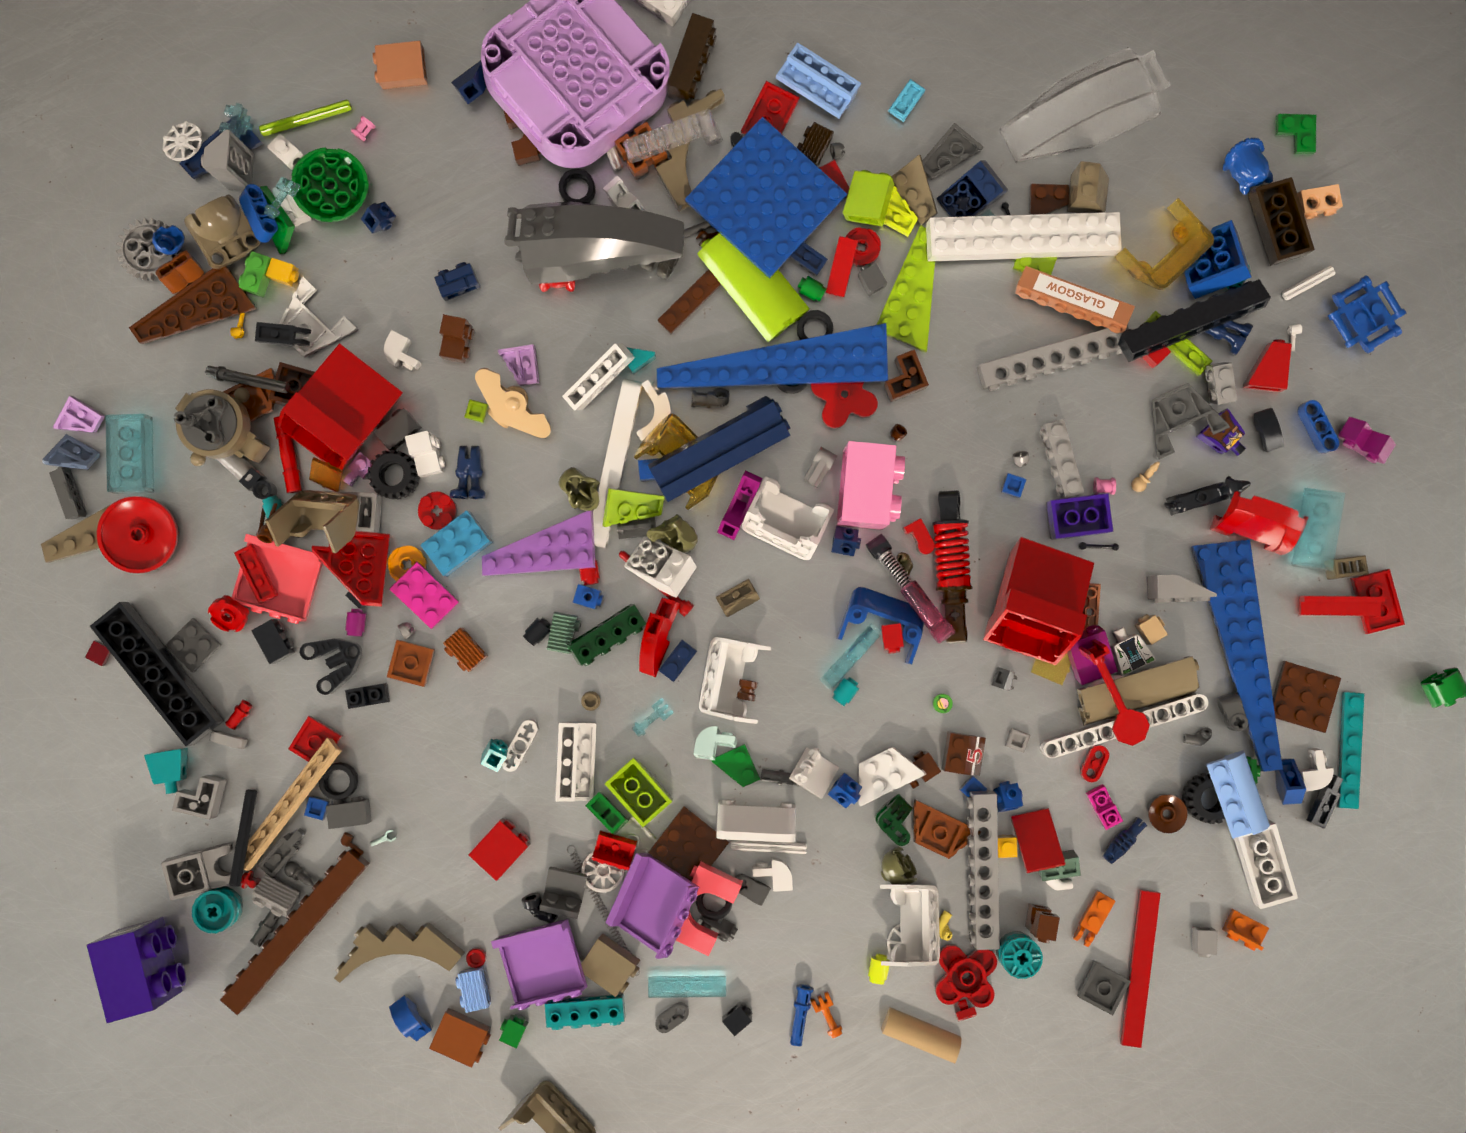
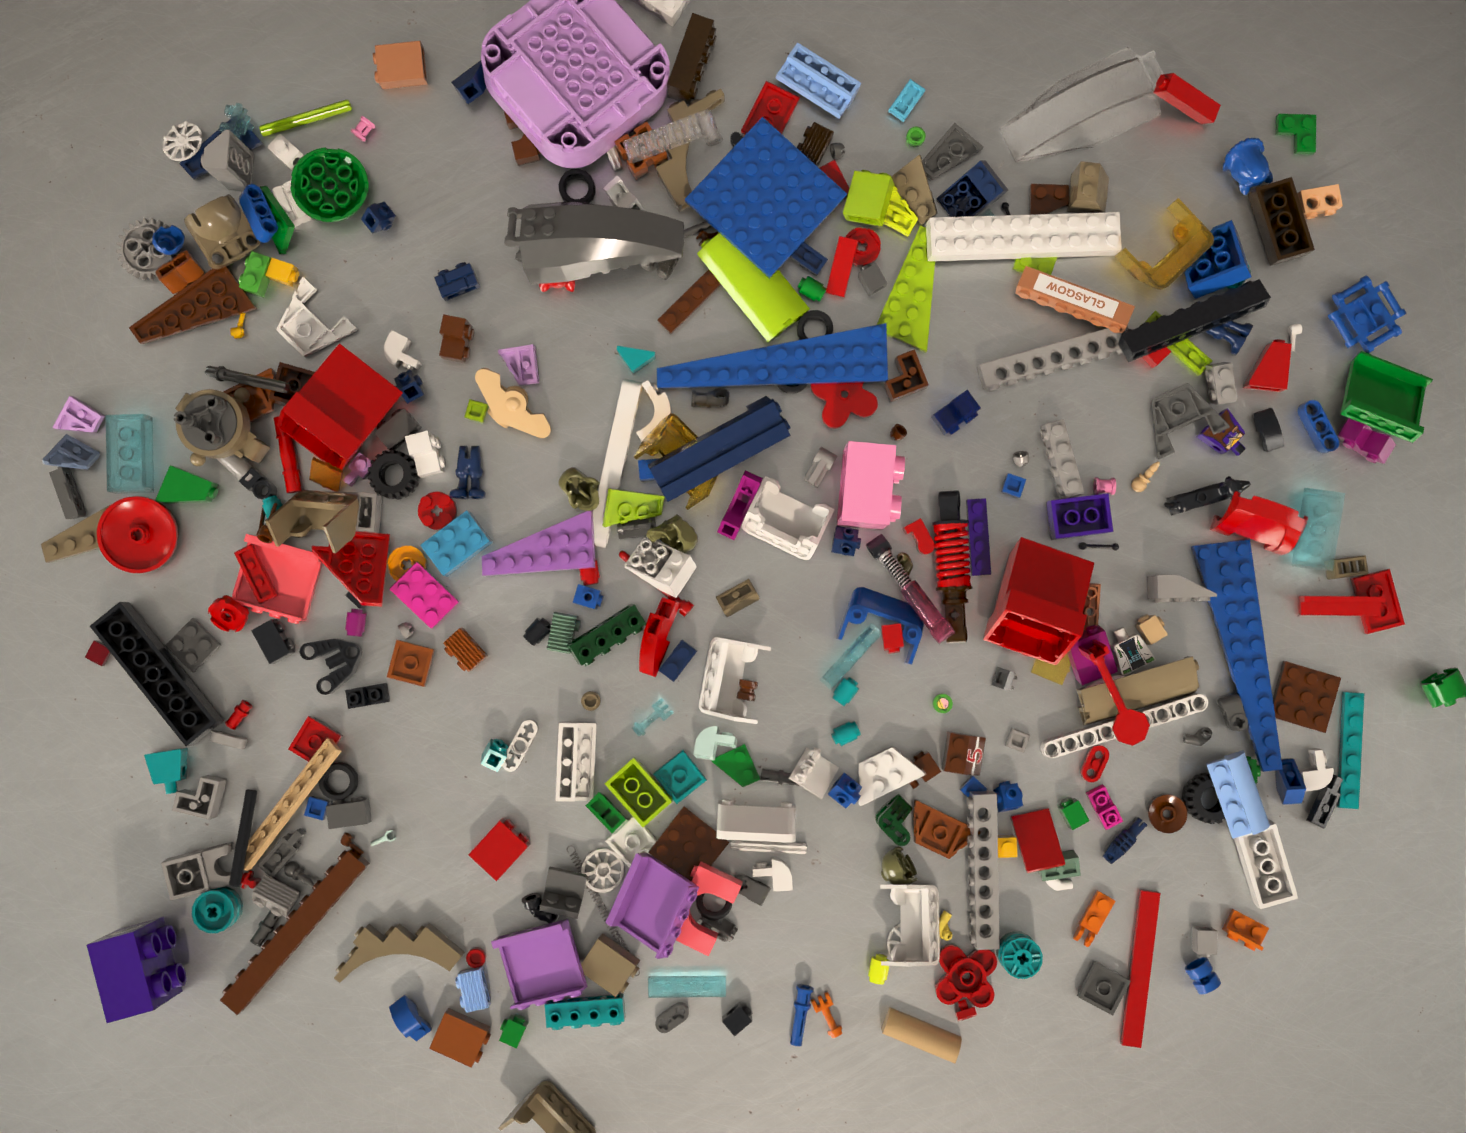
(185, 487): none -> green slope
(280, 334): black hinge -> none
(286, 188): clear light blue hinge -> none
(409, 385): none -> dark blue brick
(598, 376): white brick -> none
(614, 850): red bracket -> none
(679, 776): none -> teal plate
(845, 733): none -> teal brick
(915, 136): none -> bright green tile
(959, 410): none -> clear blue brick
(978, 537): none -> dark purple plate
(1042, 923): reddish brown arch -> none
(1073, 813): none -> green brick
(1186, 98): none -> red brick
(1201, 972): none -> blue wheel
(1308, 283): white axle -> none
(1385, 396): none -> green panel

